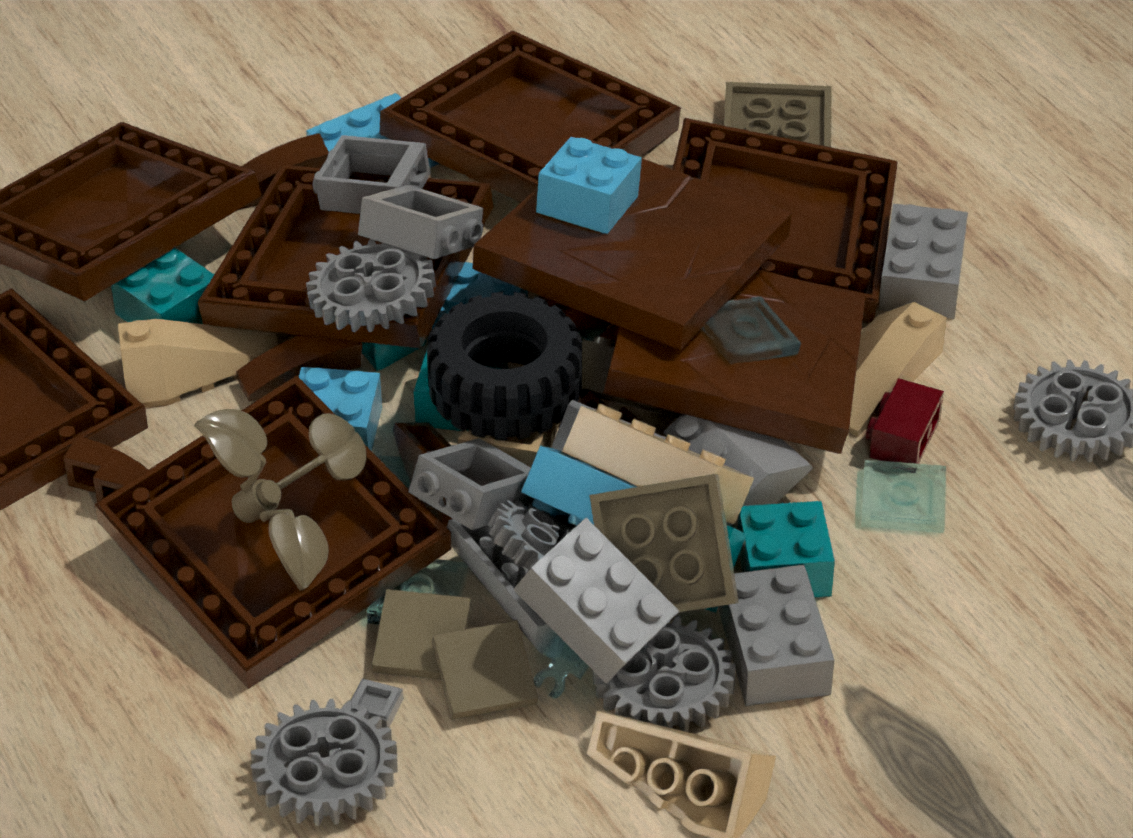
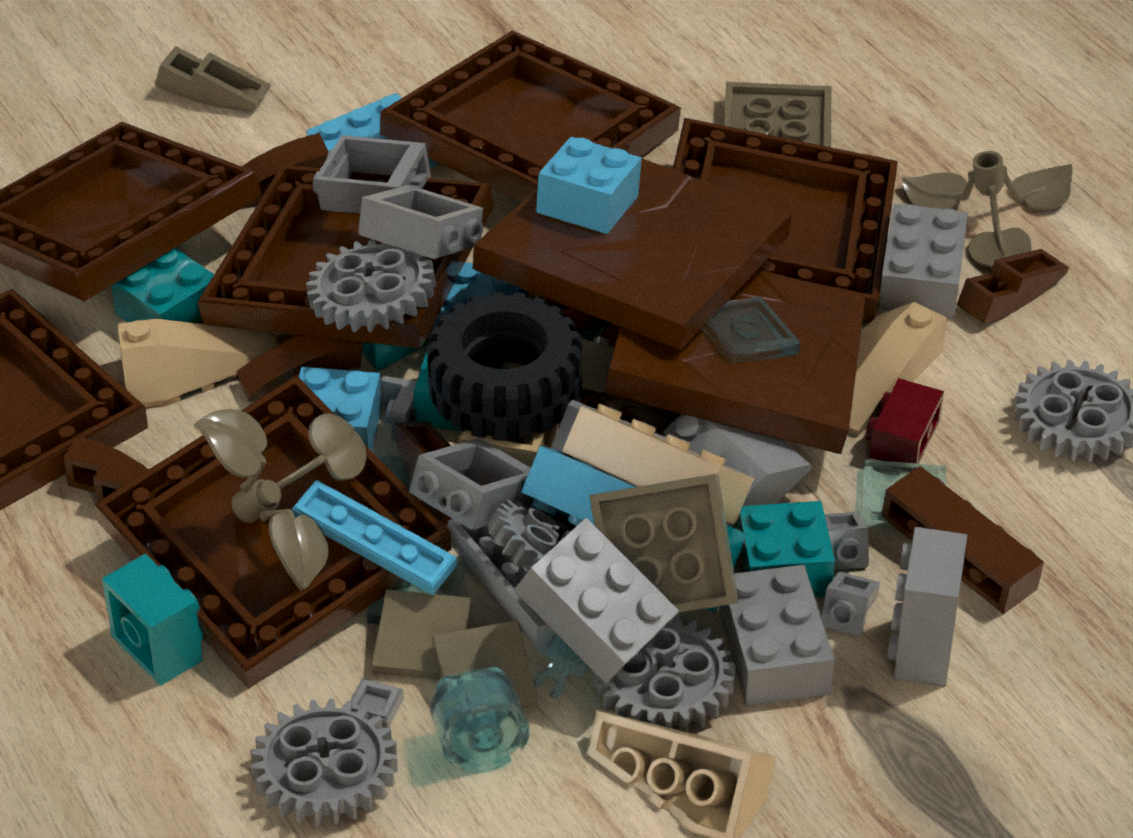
(153, 618): none -> teal brick
(210, 81): none -> dark tan slope
(376, 537): none -> medium azure tile
(397, 400): none -> light grey bracket
(479, 719): none -> clear light blue brick
(847, 603): none -> light grey bracket
(848, 540): none -> light grey bracket
(928, 605): none -> light grey brick
(993, 560): none -> reddish brown brick
(1010, 285): none -> reddish brown slope
(1038, 190): none -> dark tan plant

